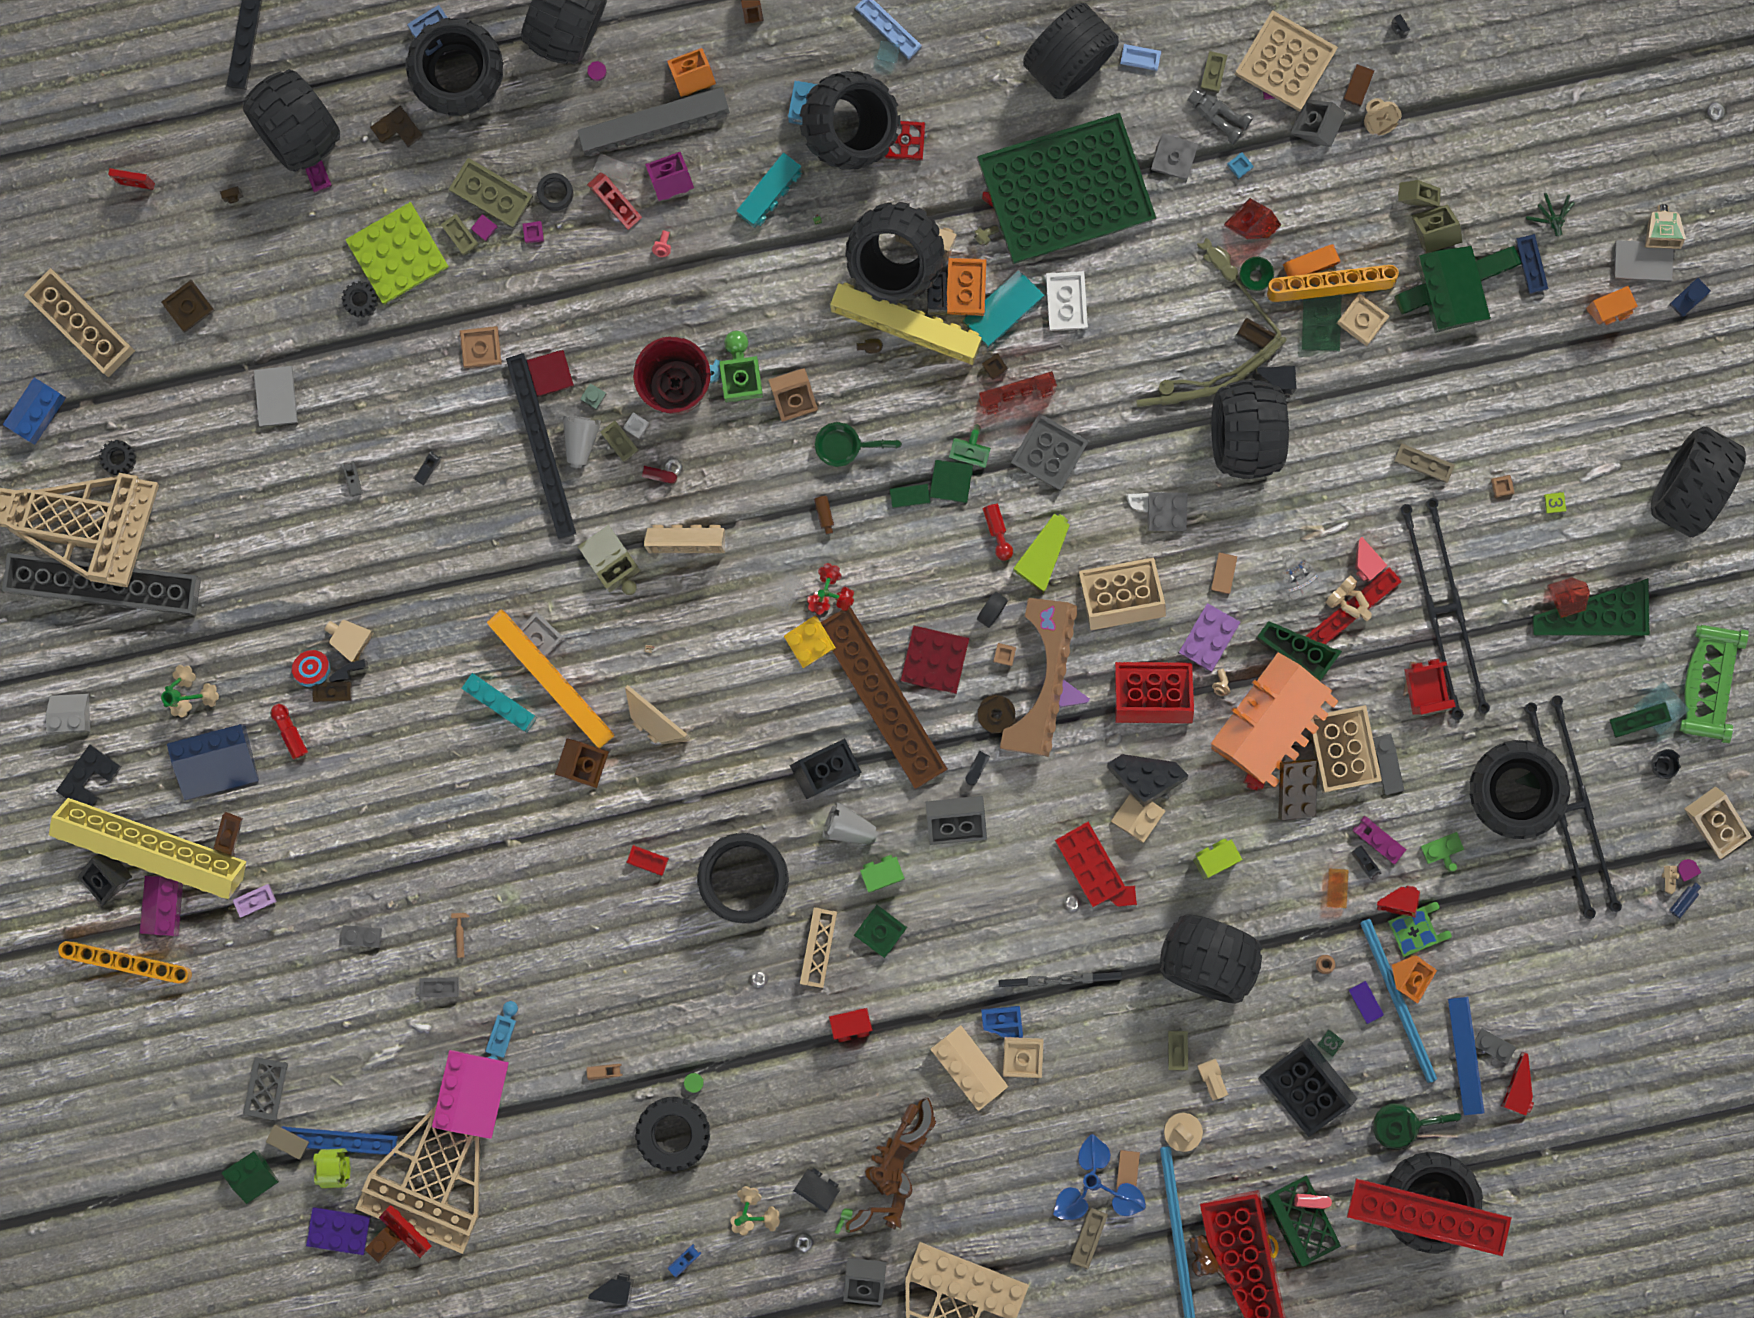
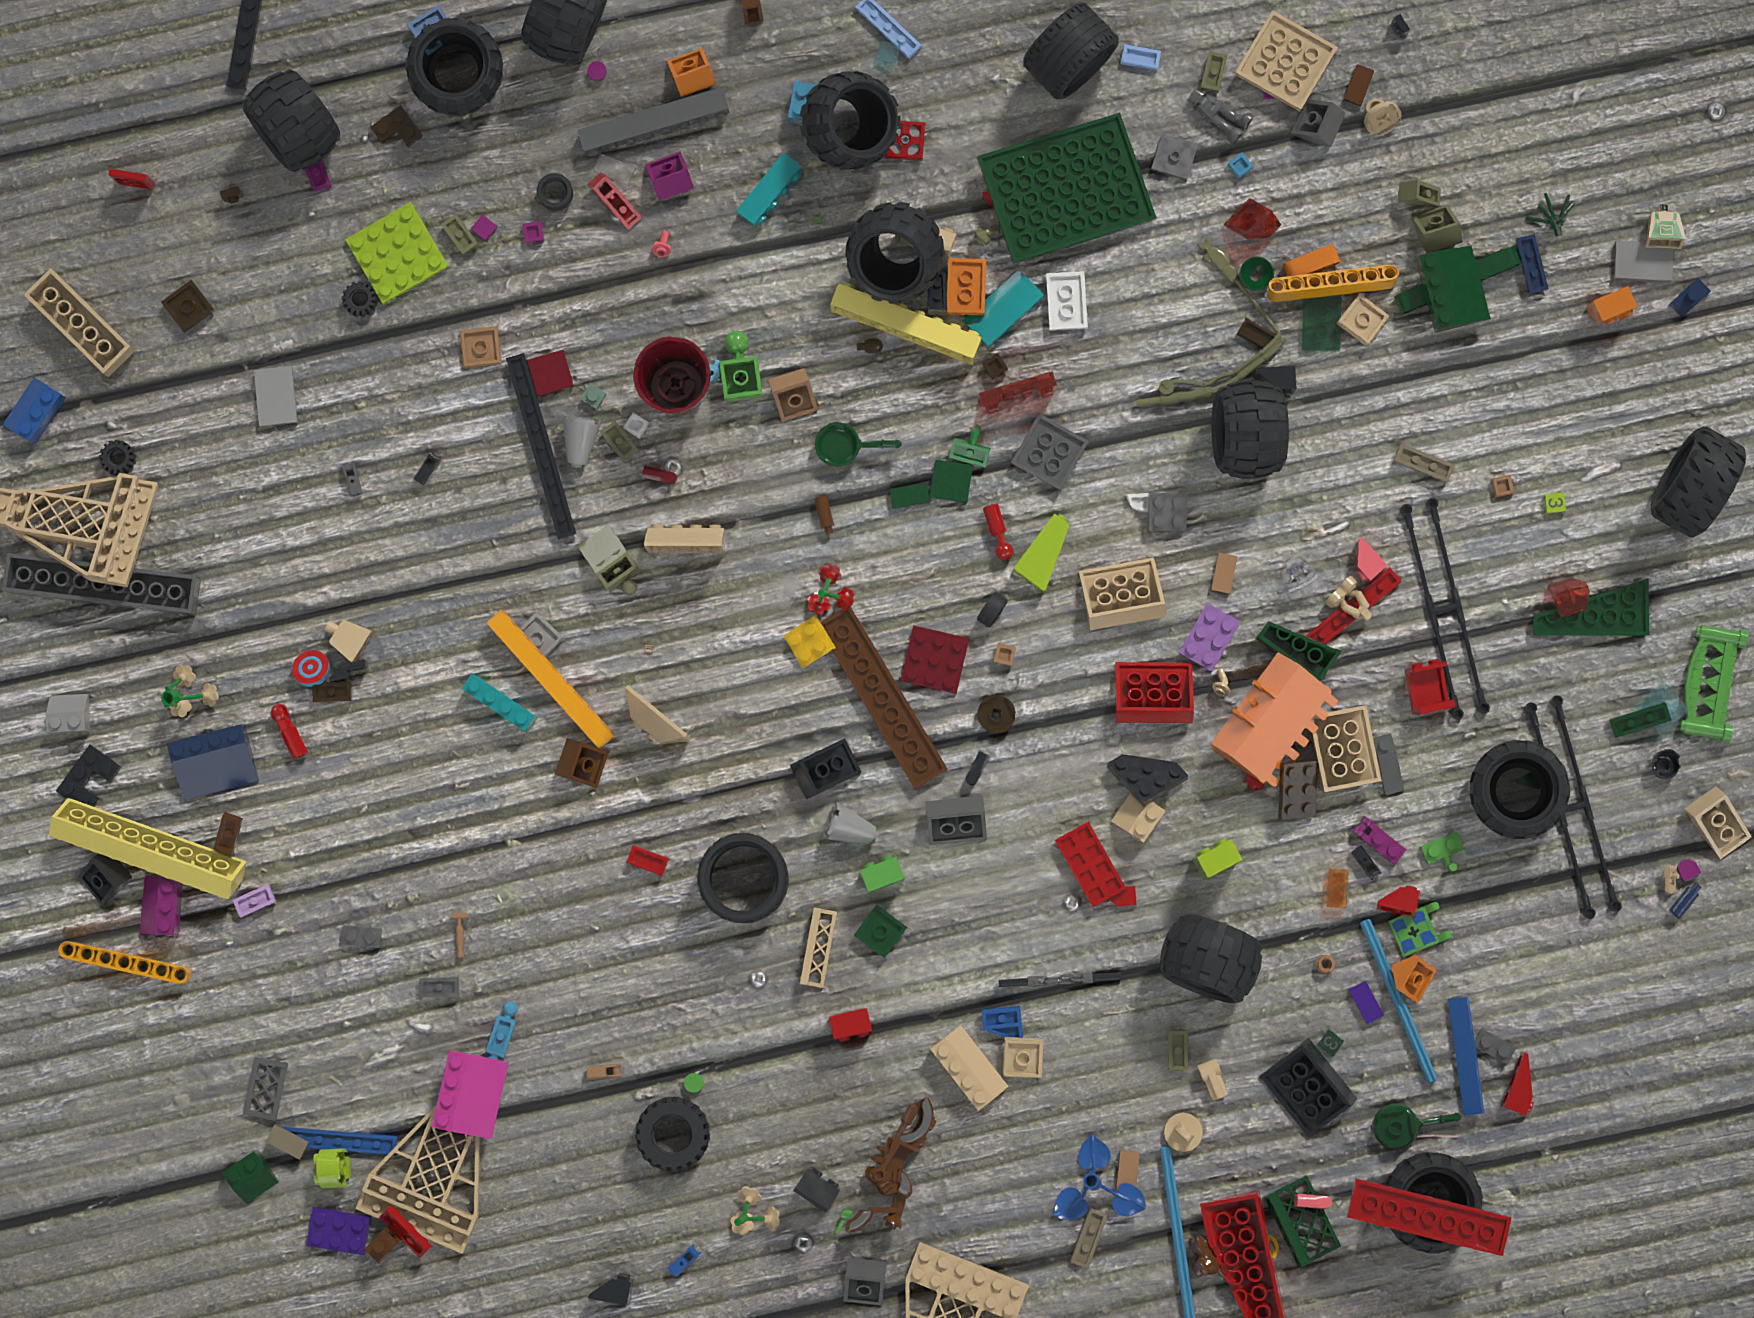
(490, 193): olive plate -> none
(1036, 729): medium nougat arch -> none
(1071, 696): medium lavender slope -> none

